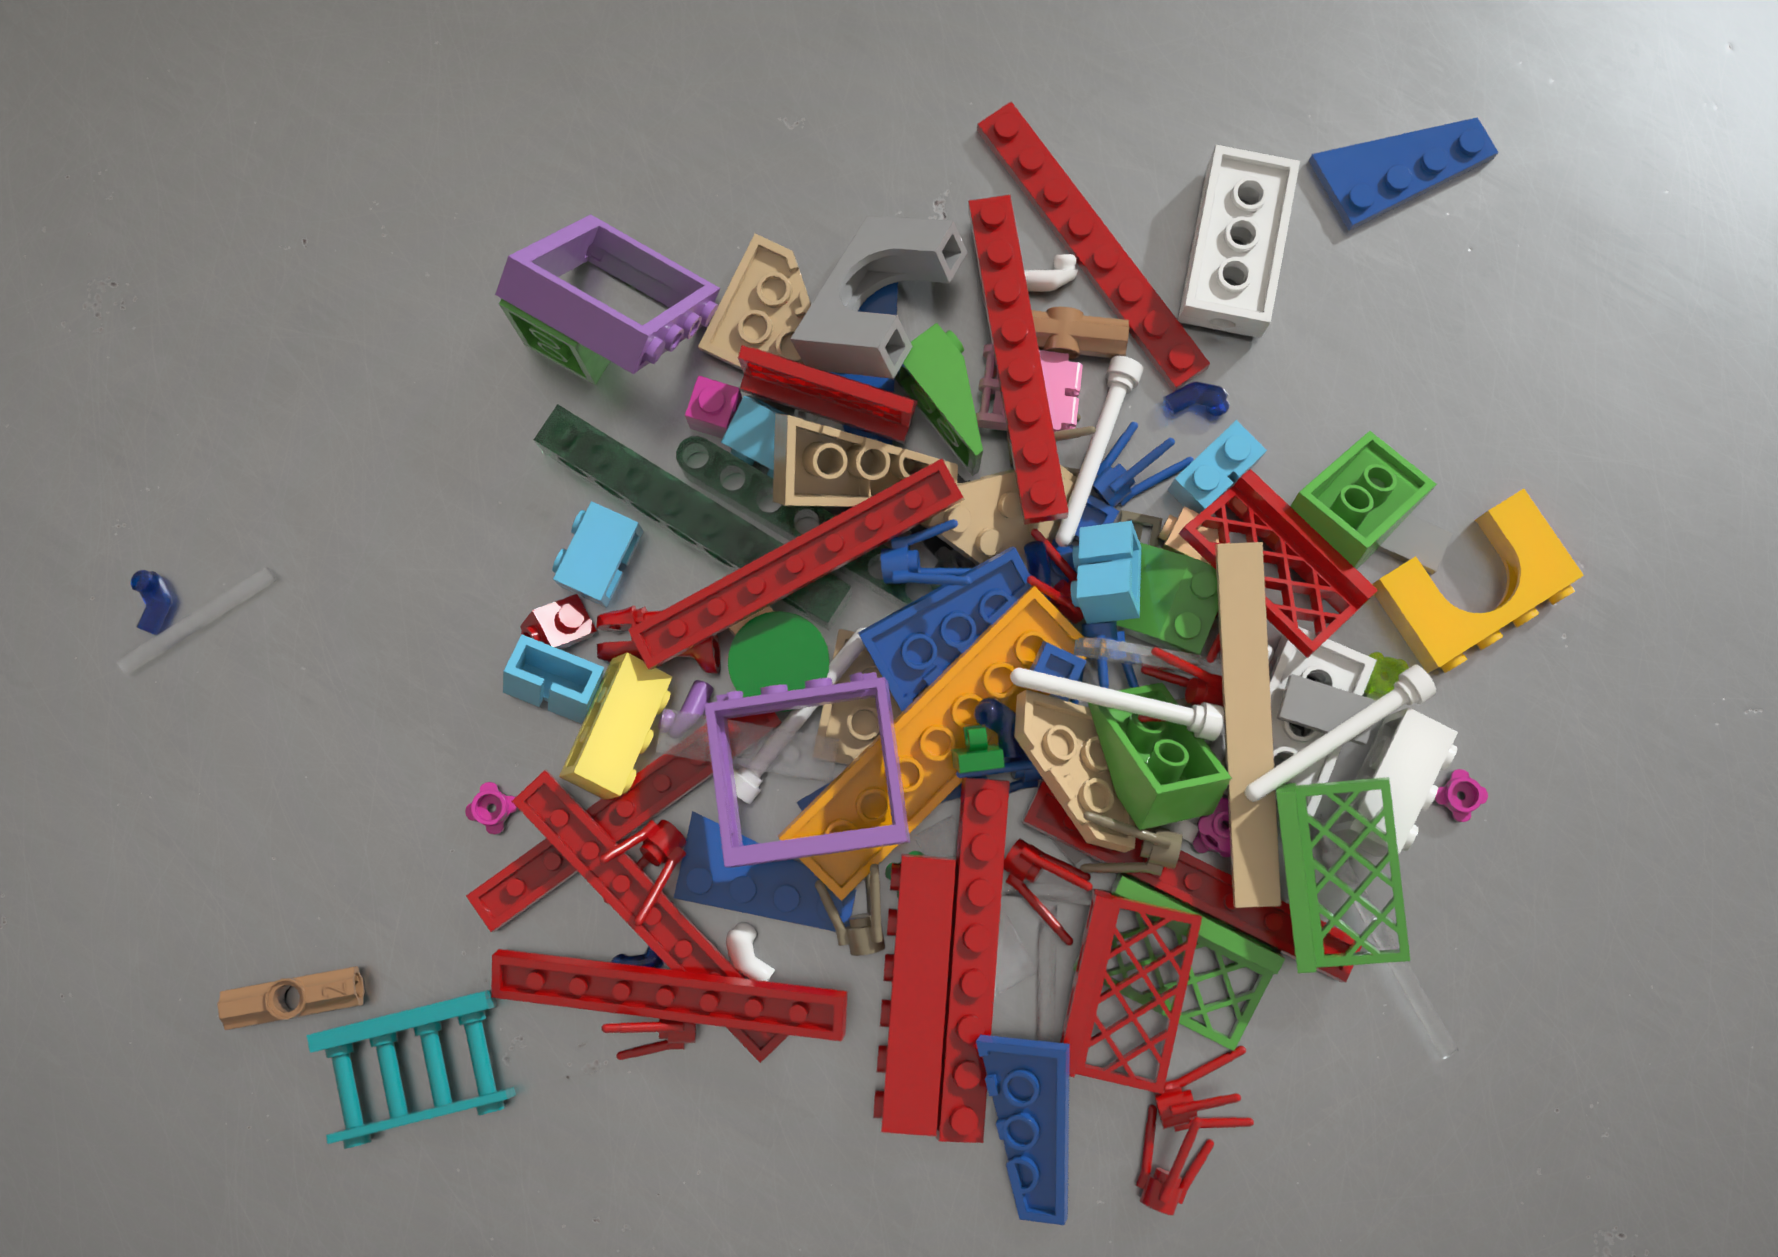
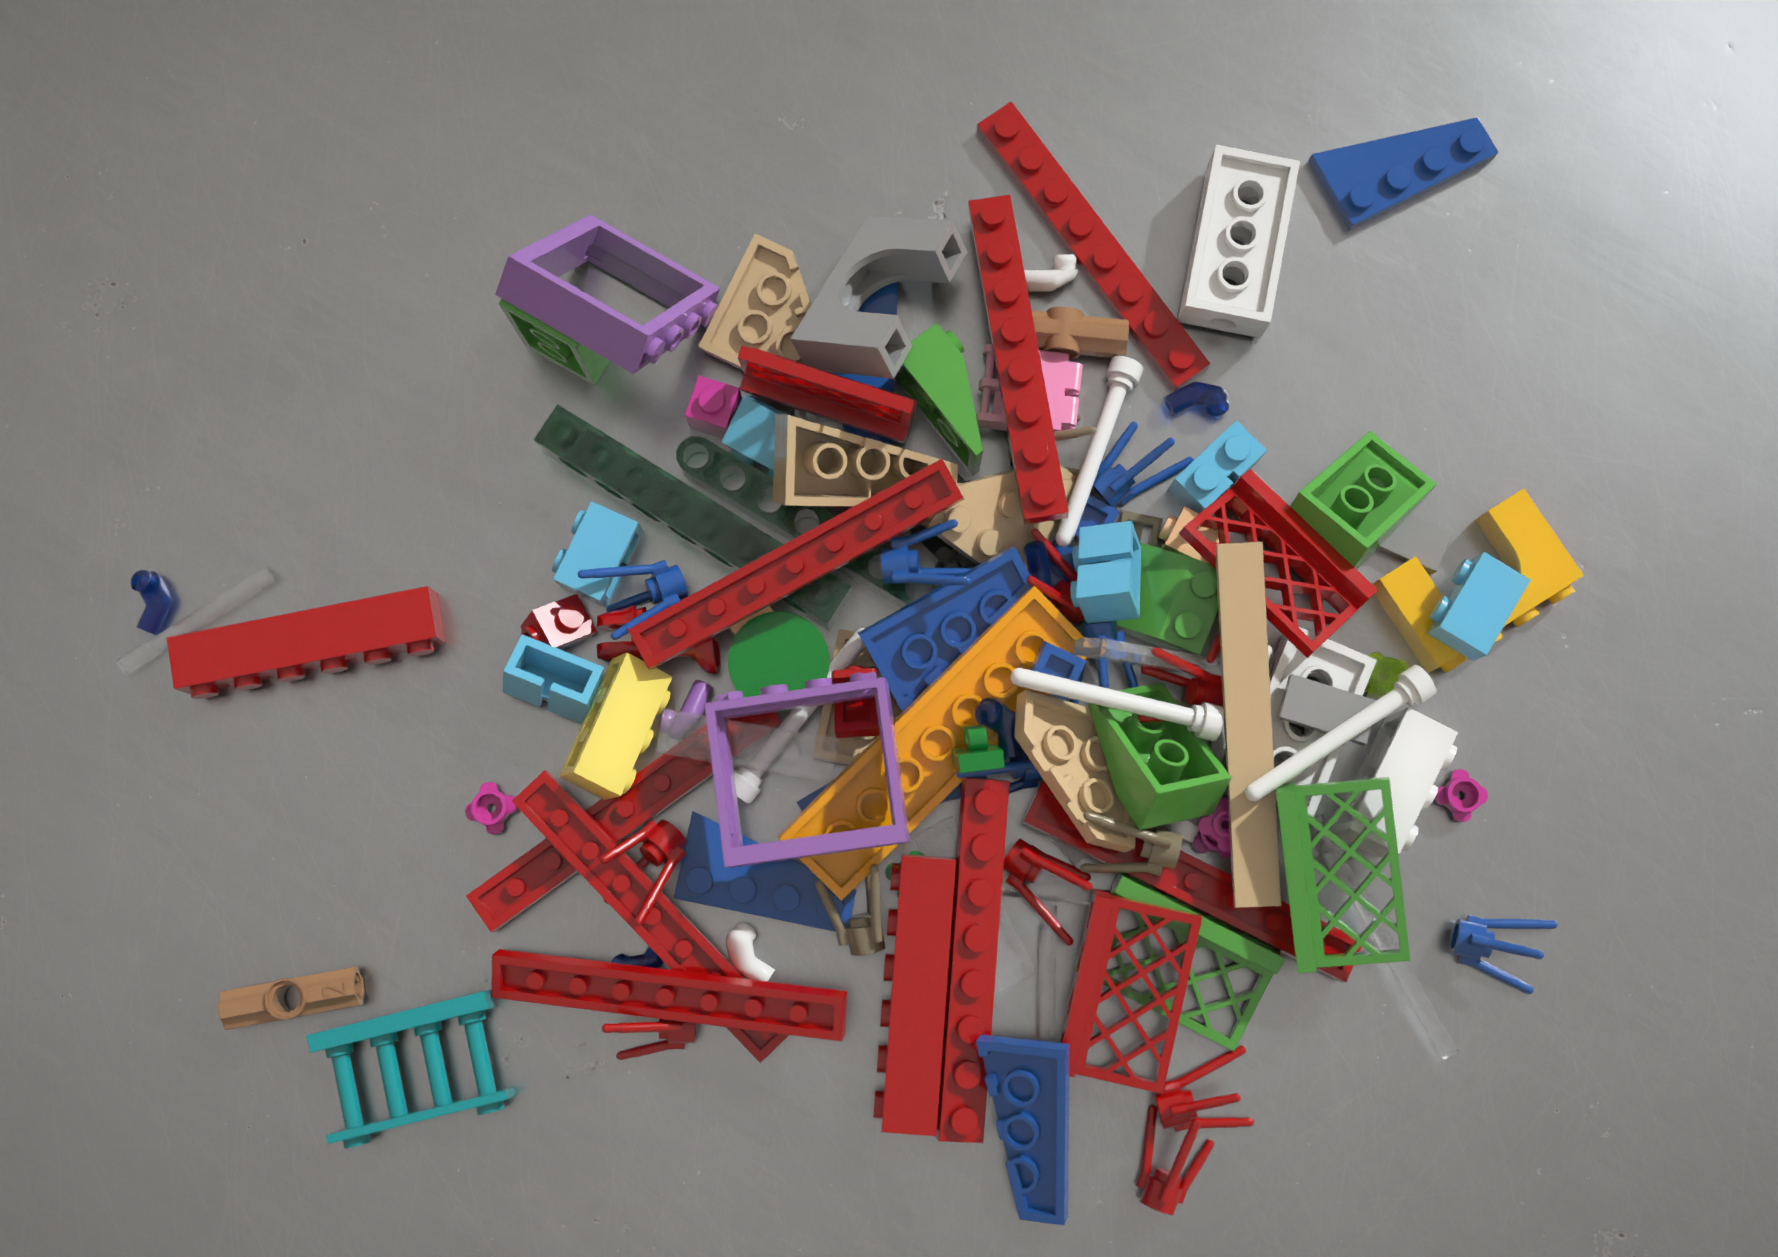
(306, 641): none -> red brick
(664, 586): none -> blue plant
(854, 717): none -> red bracket
(1473, 940): none -> blue plant
(1478, 605): none -> medium azure piece

